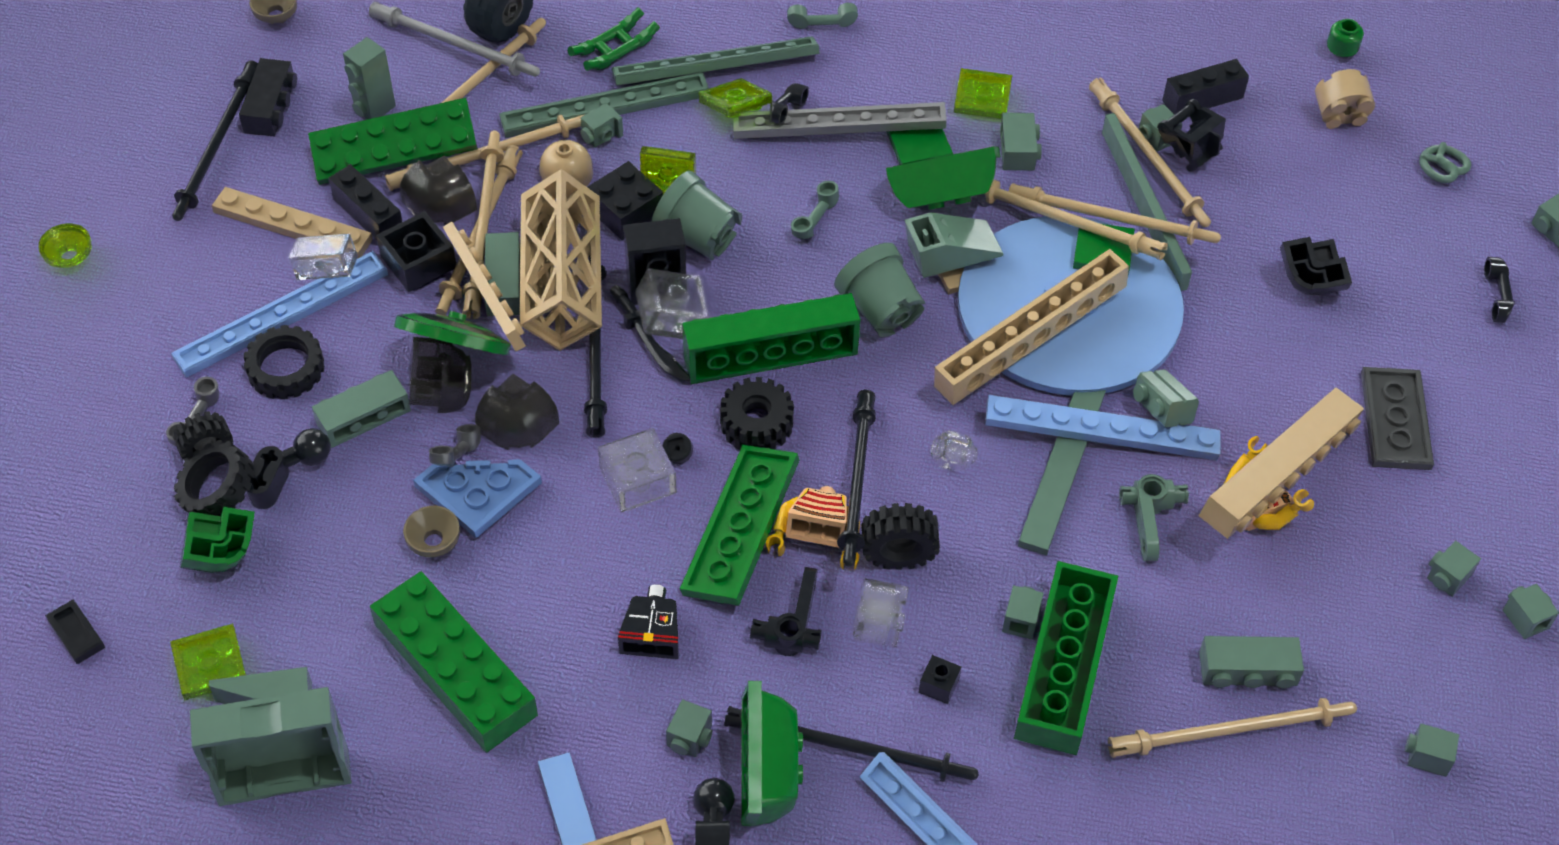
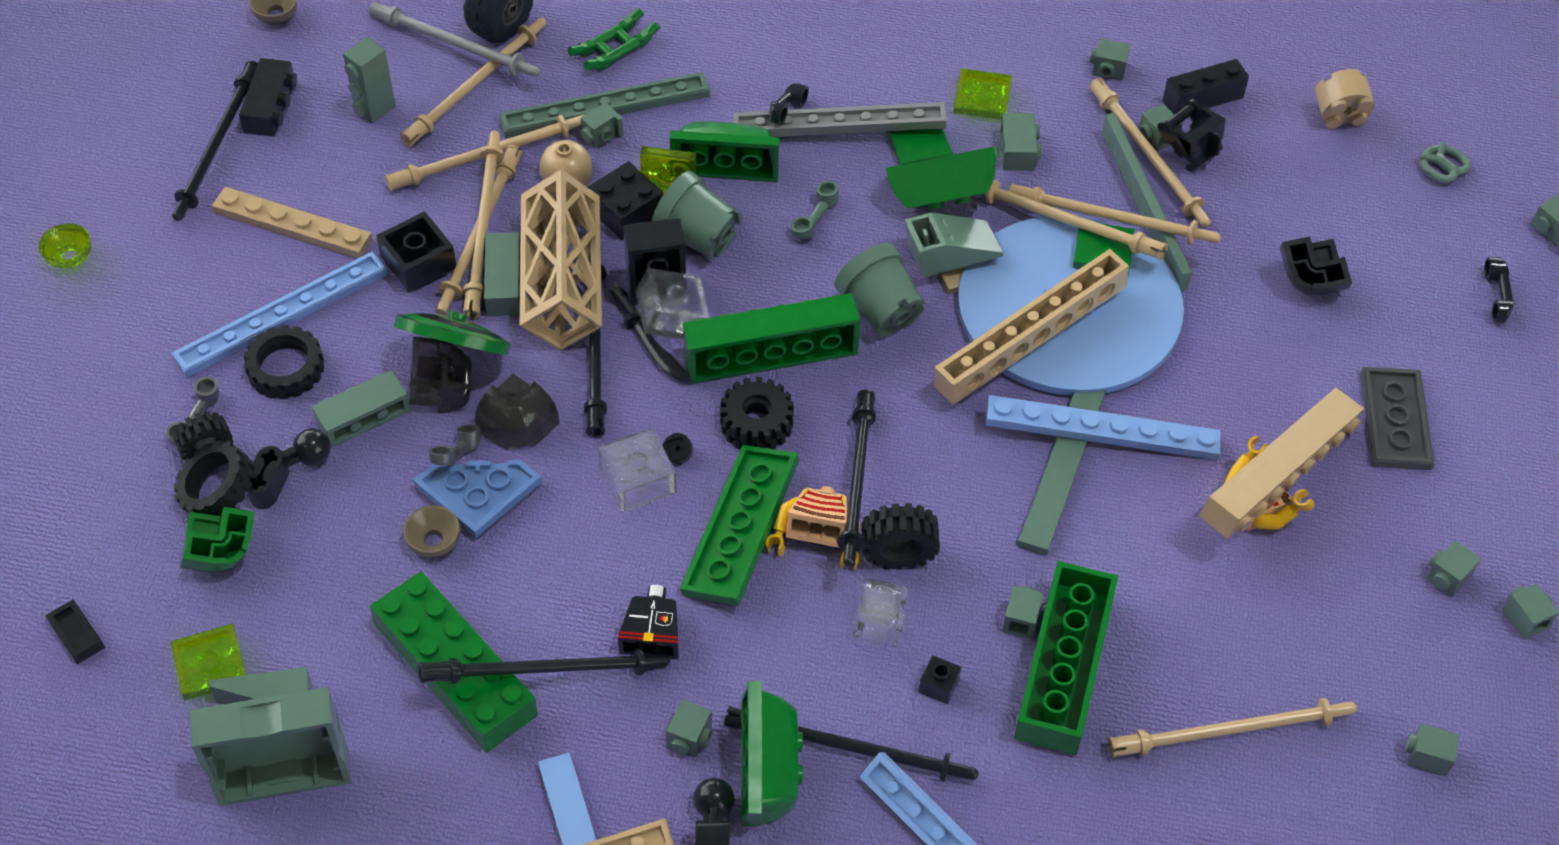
(323, 256): clear brick -> none
(363, 201): black brick -> none
(394, 140): green plate -> none
(438, 190): clear smoke brick -> none
(454, 670): none -> black bar
(489, 291): tan plate -> none
(715, 60): sand green tile -> none
(730, 150): none -> green windscreen
(735, 98): clear neon green plate -> none
(795, 623): black piece -> none
(846, 16): sand green bar -> none
(953, 450): clear head -> none
(1110, 59): none -> sand green brick
(1146, 507): sand green piece -> none
(1165, 398): sand green brick -> none
(1251, 661): sand green brick -> none
(1345, 38): green head -> none

